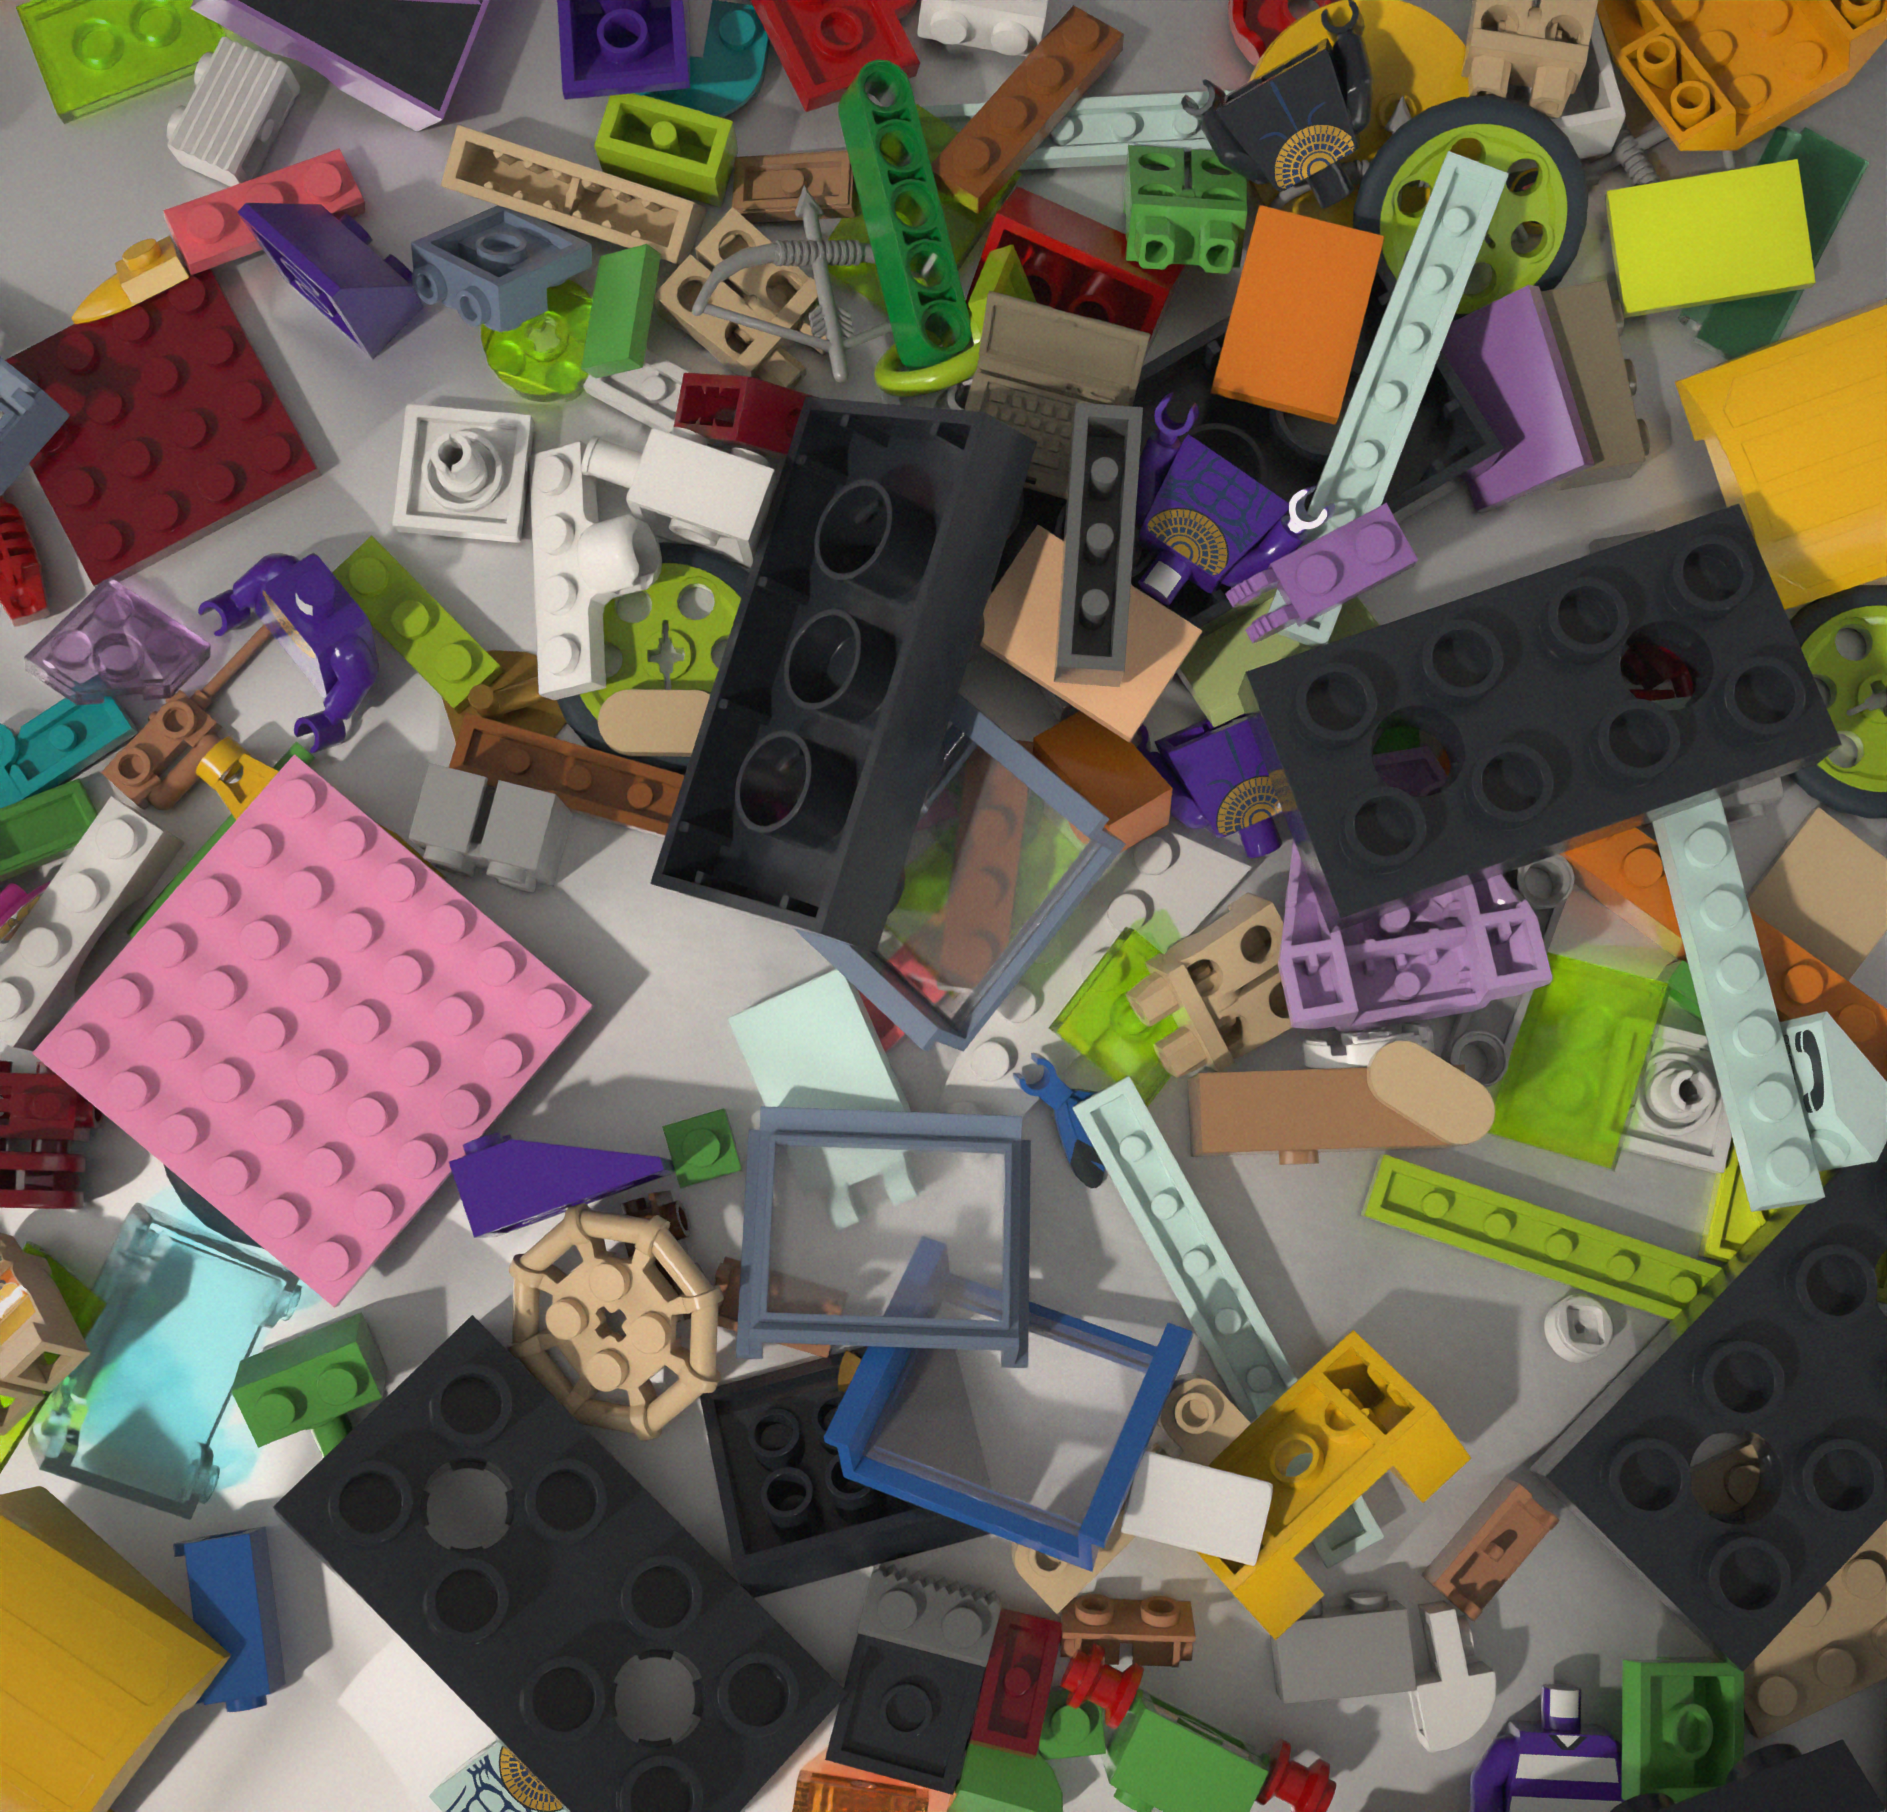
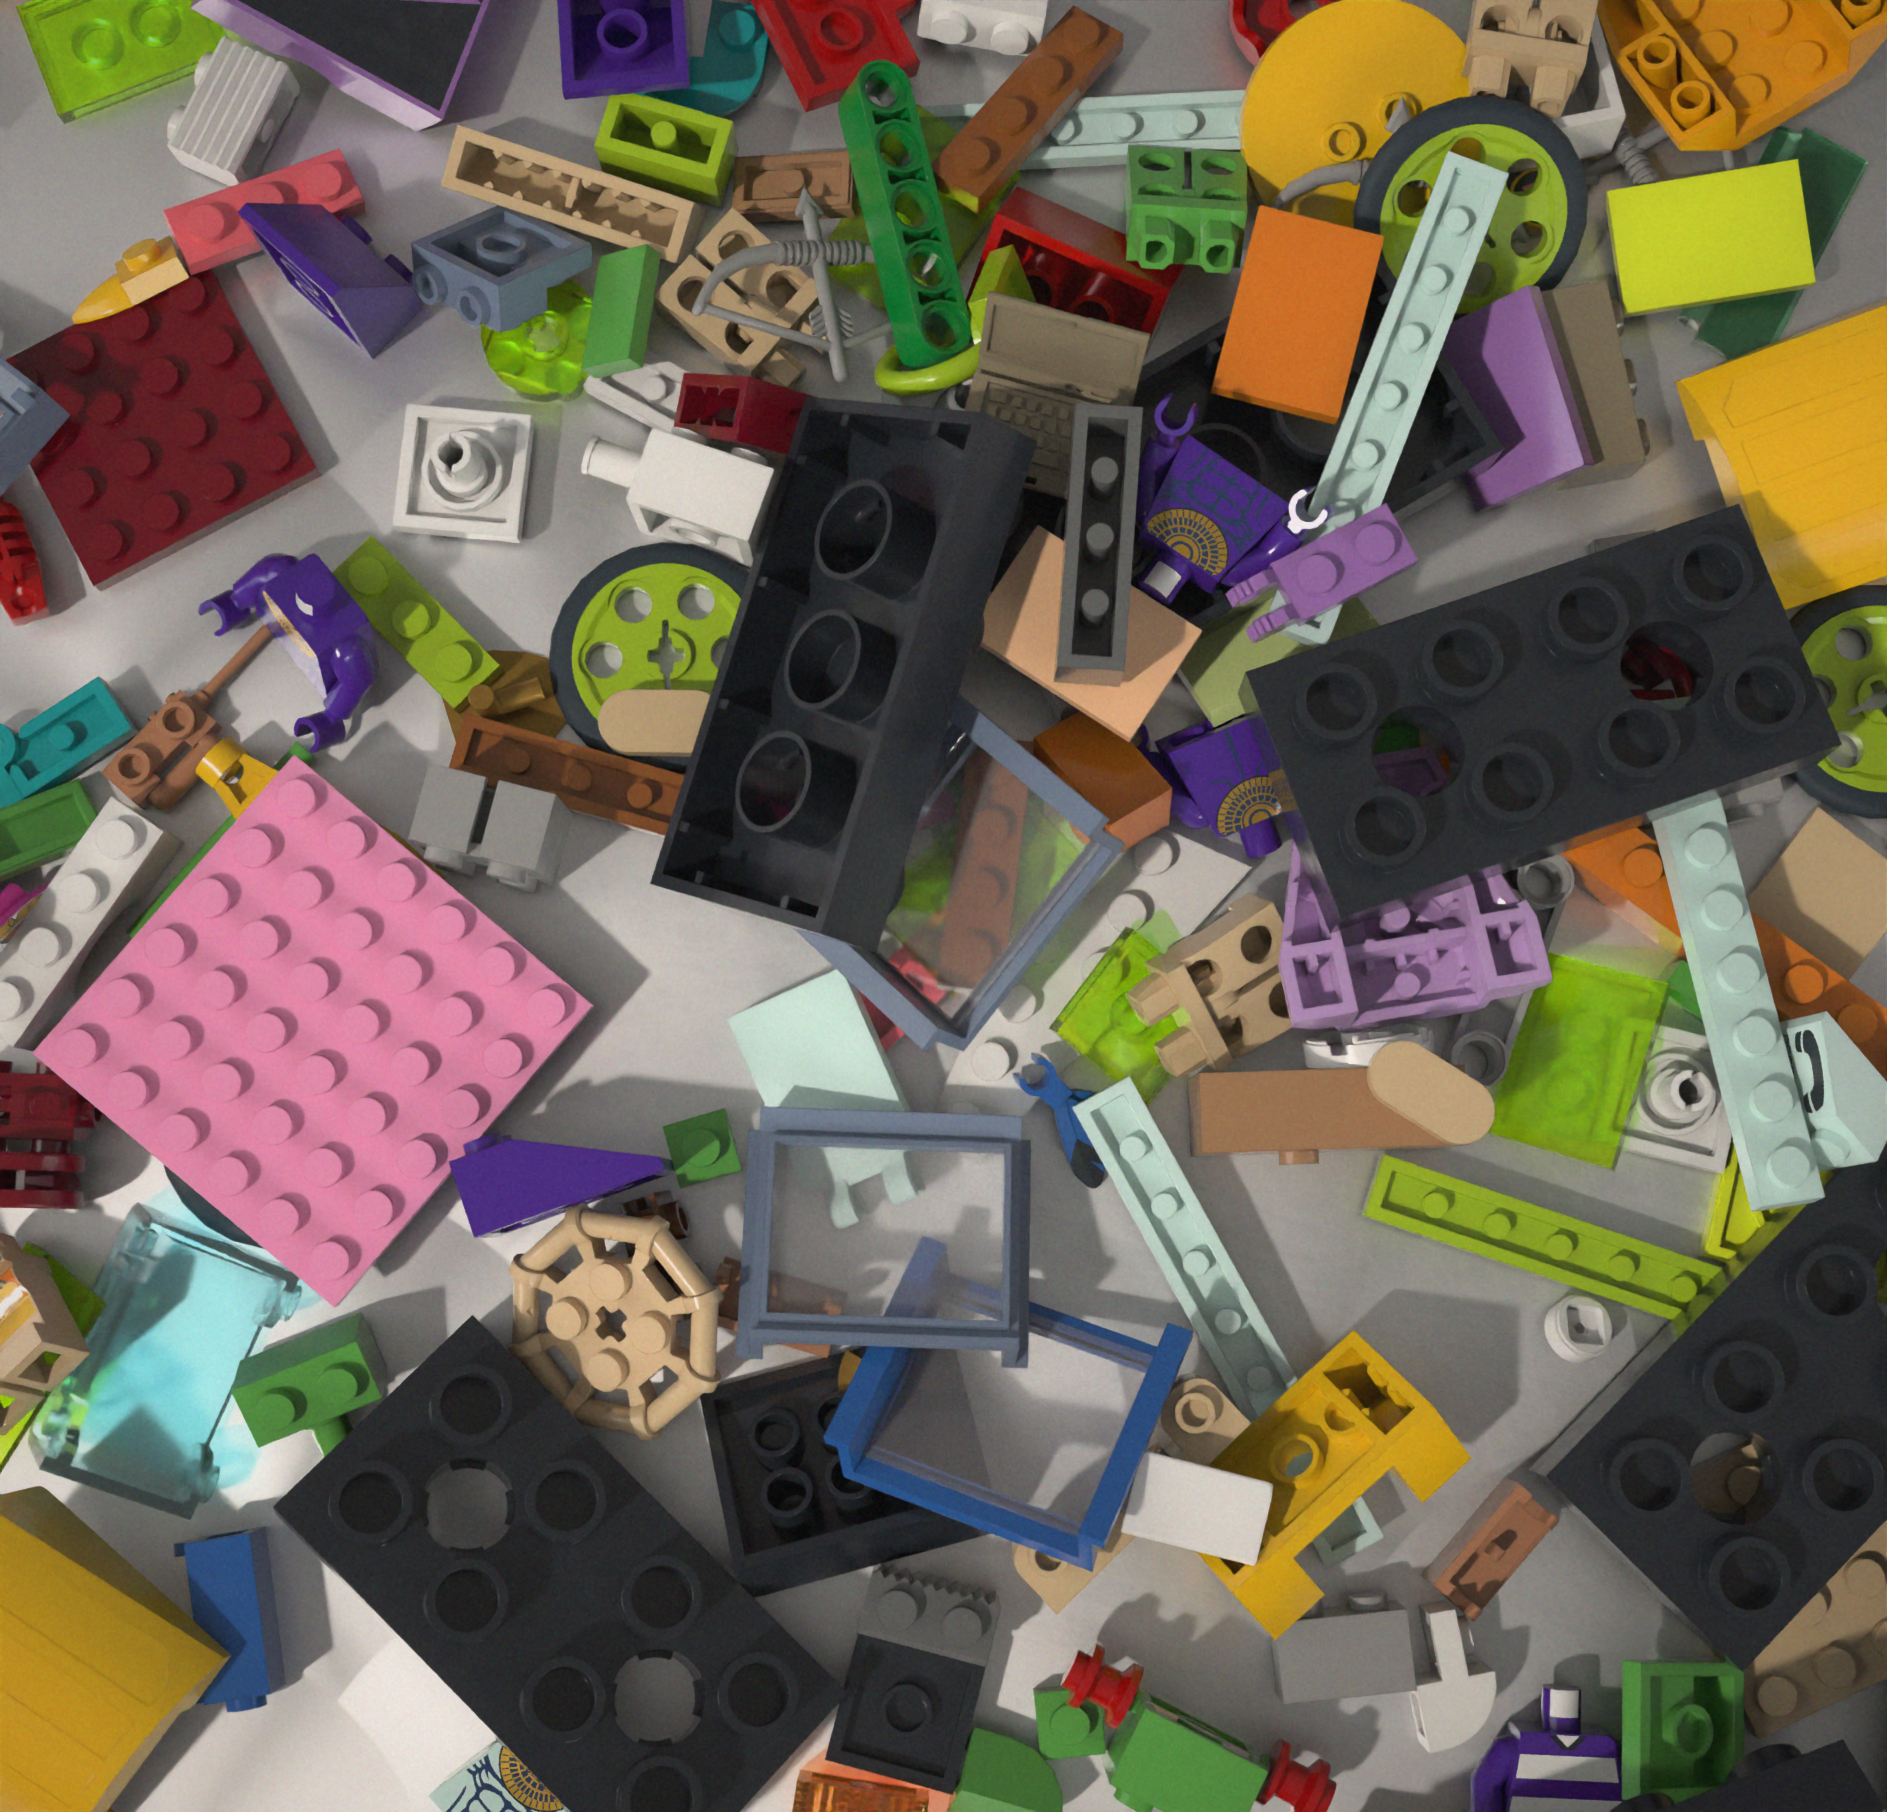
(115, 648): clear purple plate -> none
(579, 570): white plate -> none
(1016, 1684): dark red plate -> none
(1156, 1627): nougat hinge -> none
(1297, 115): black torso -> none

